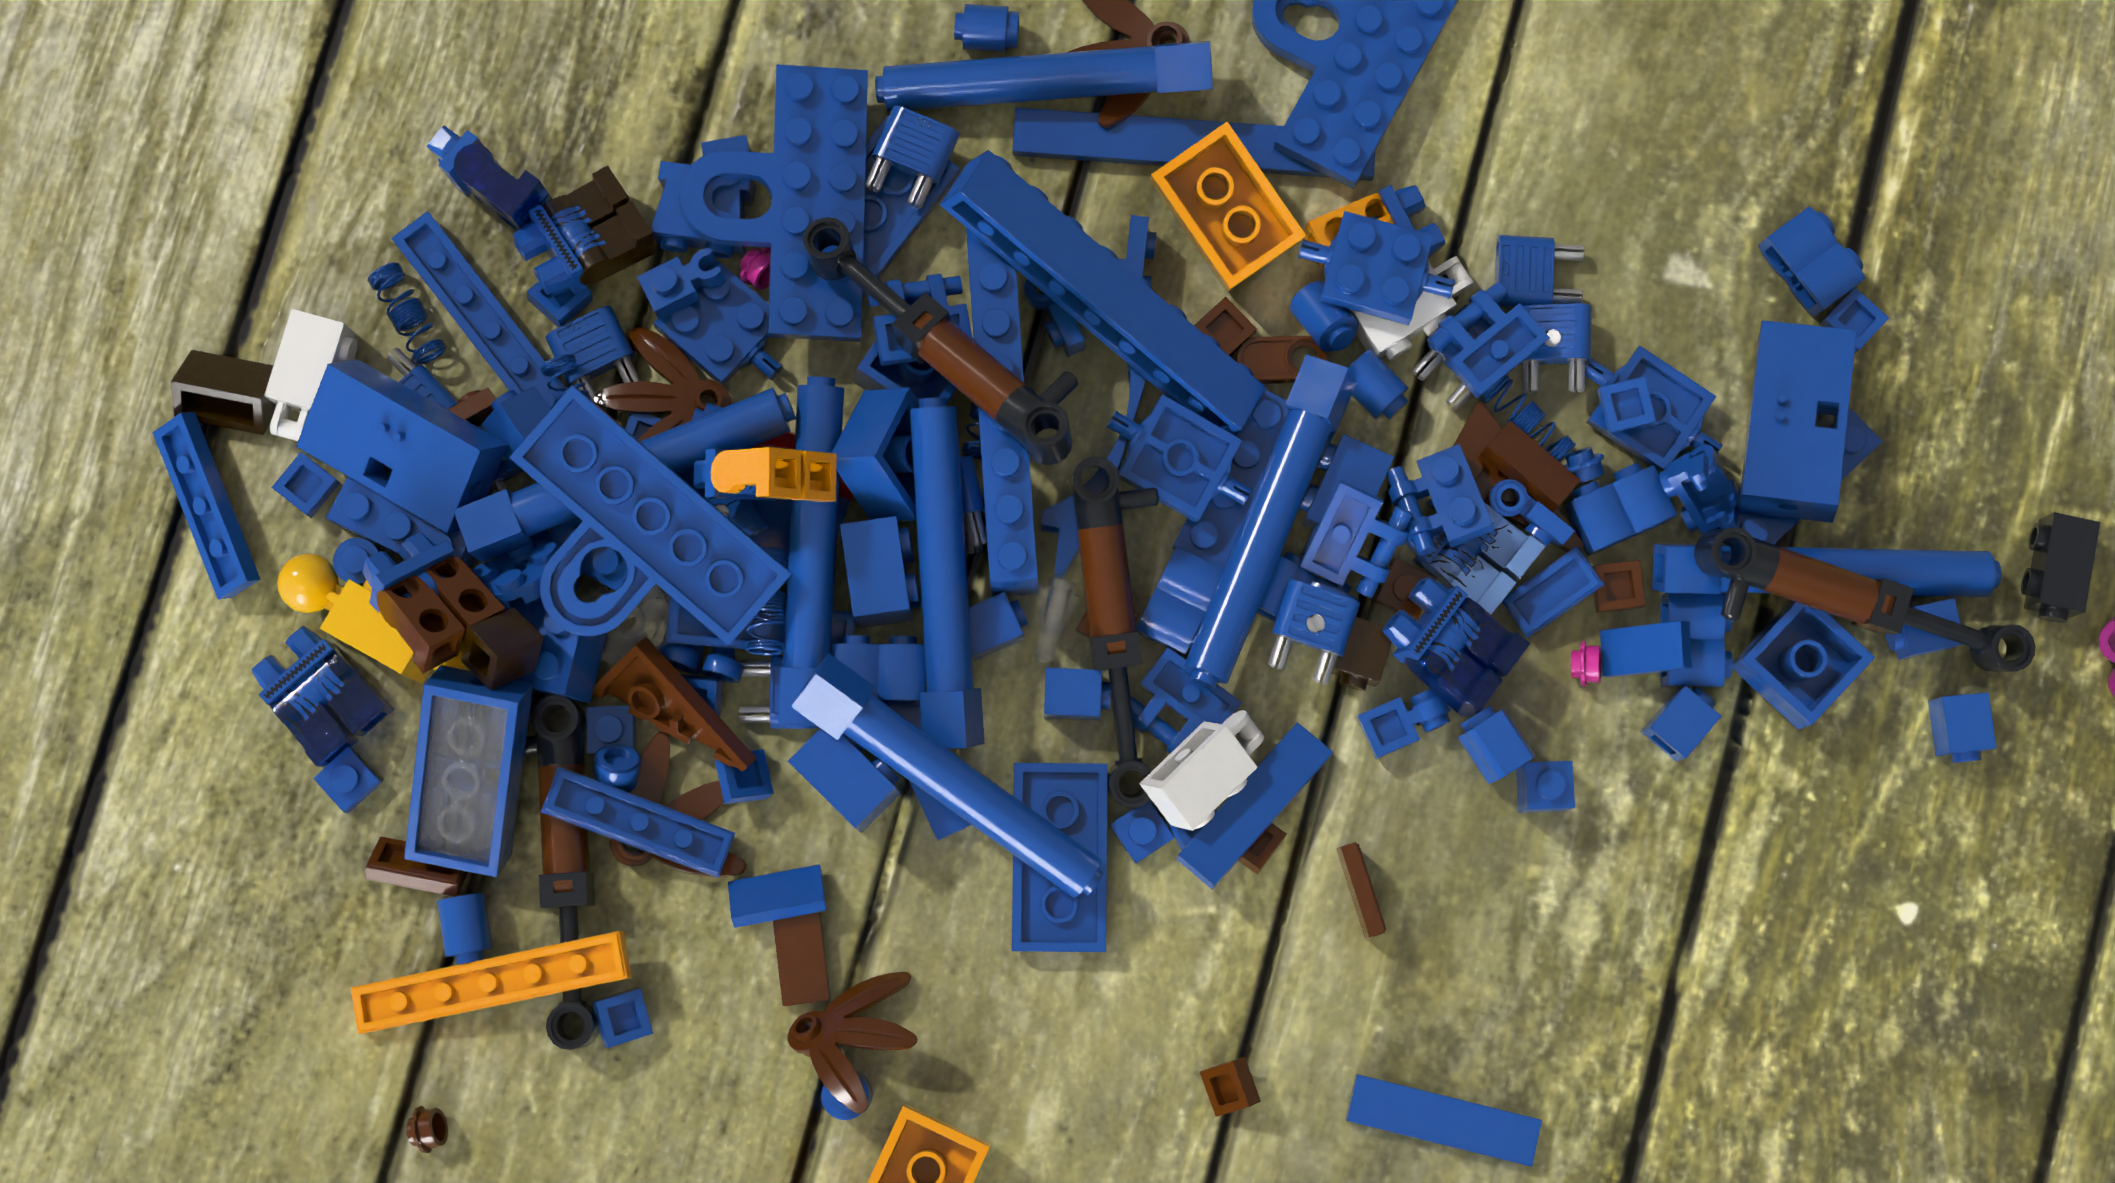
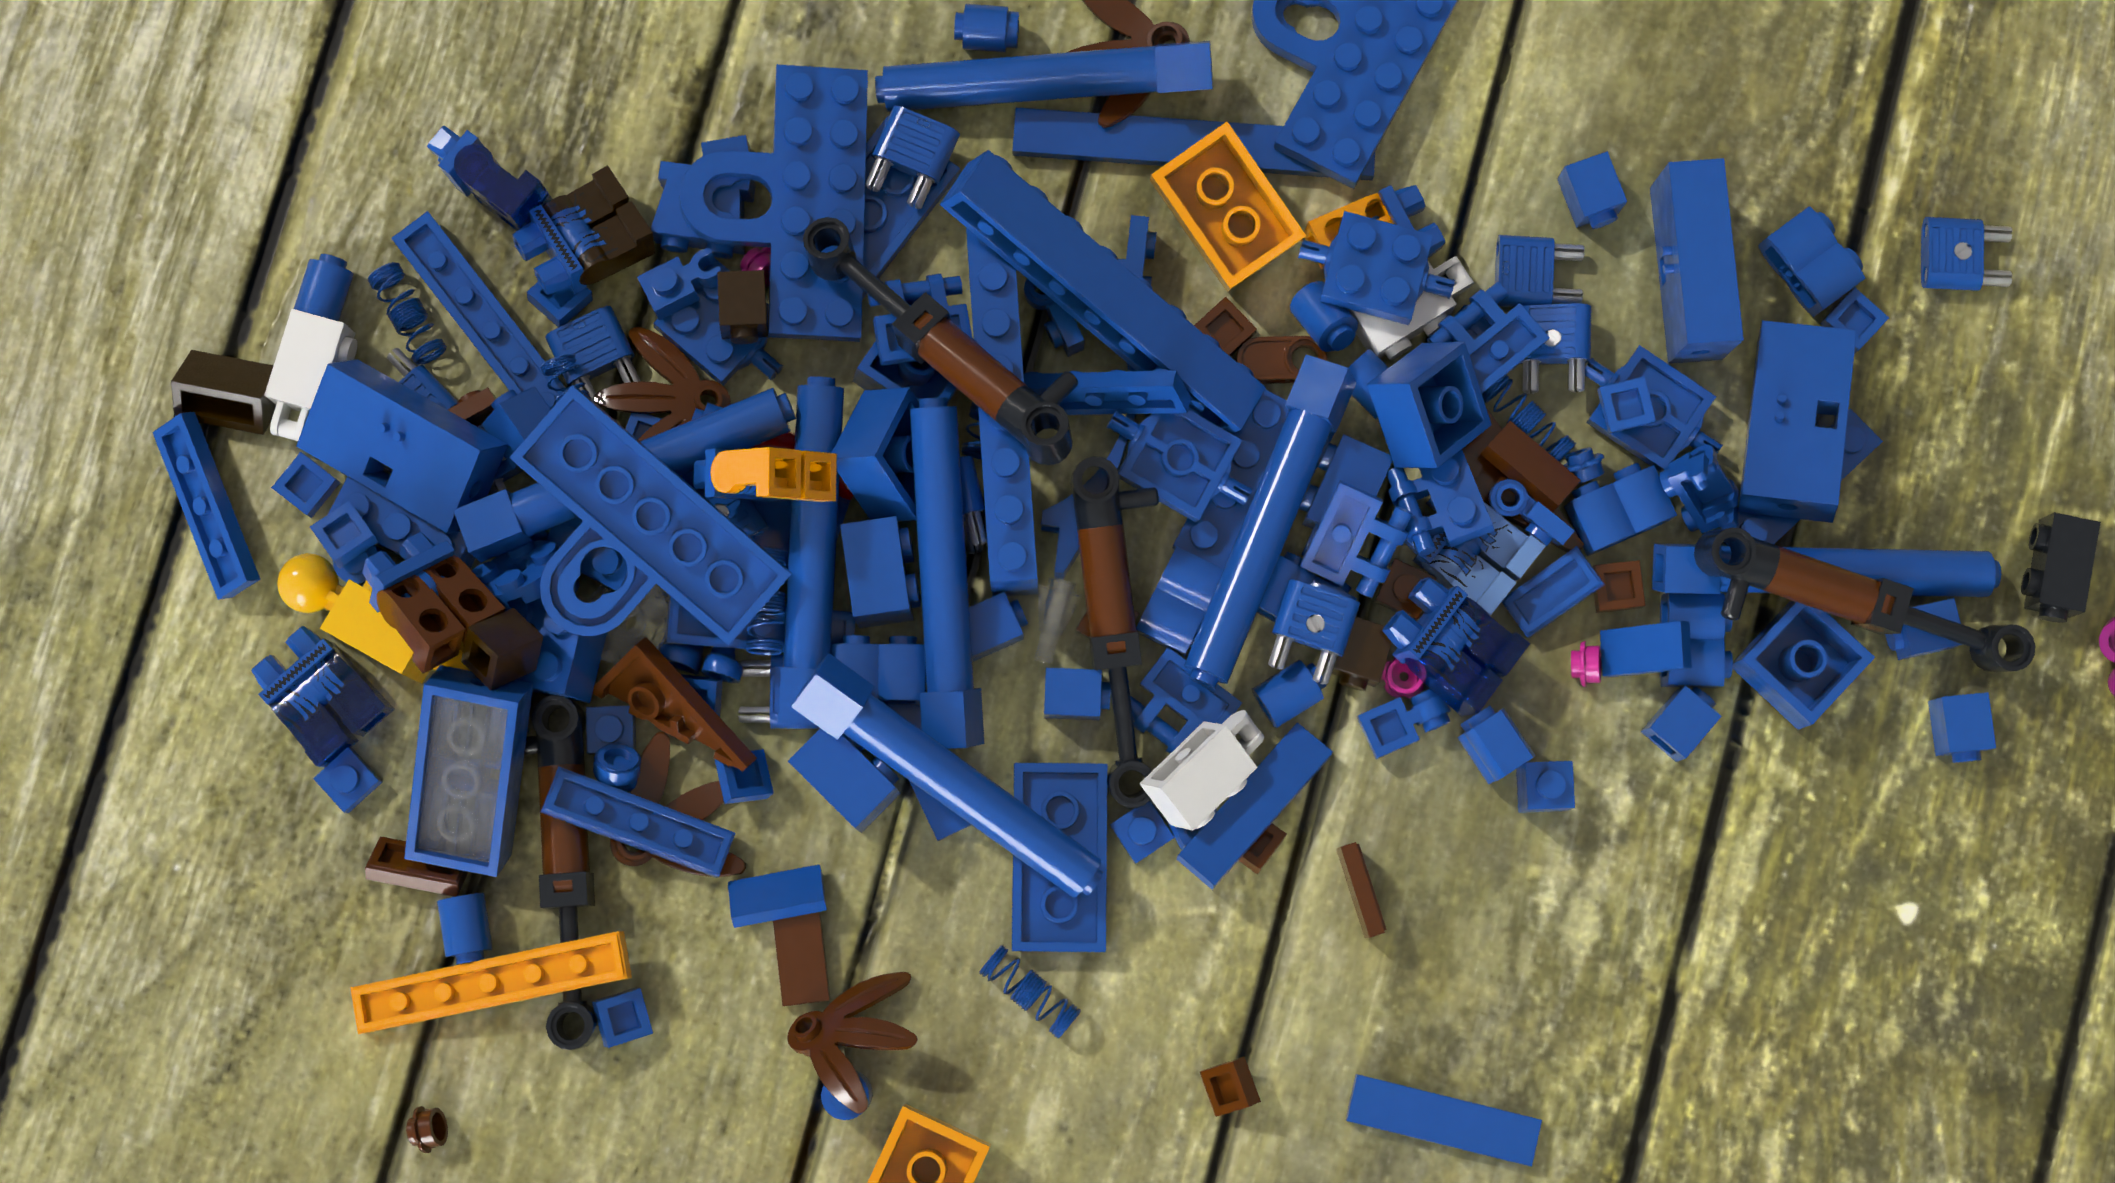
(324, 287): none -> blue brick
(344, 534): none -> blue plate
(742, 306): none -> dark brown brick
(1029, 991): none -> blue piece
(1119, 391): none -> blue plate
(1288, 693): none -> blue brick
(1395, 686): none -> dark pink plate
(1429, 405): none -> blue brick
(1592, 191): none -> blue brick
(1696, 261): none -> blue brick
(1955, 254): none -> blue piece

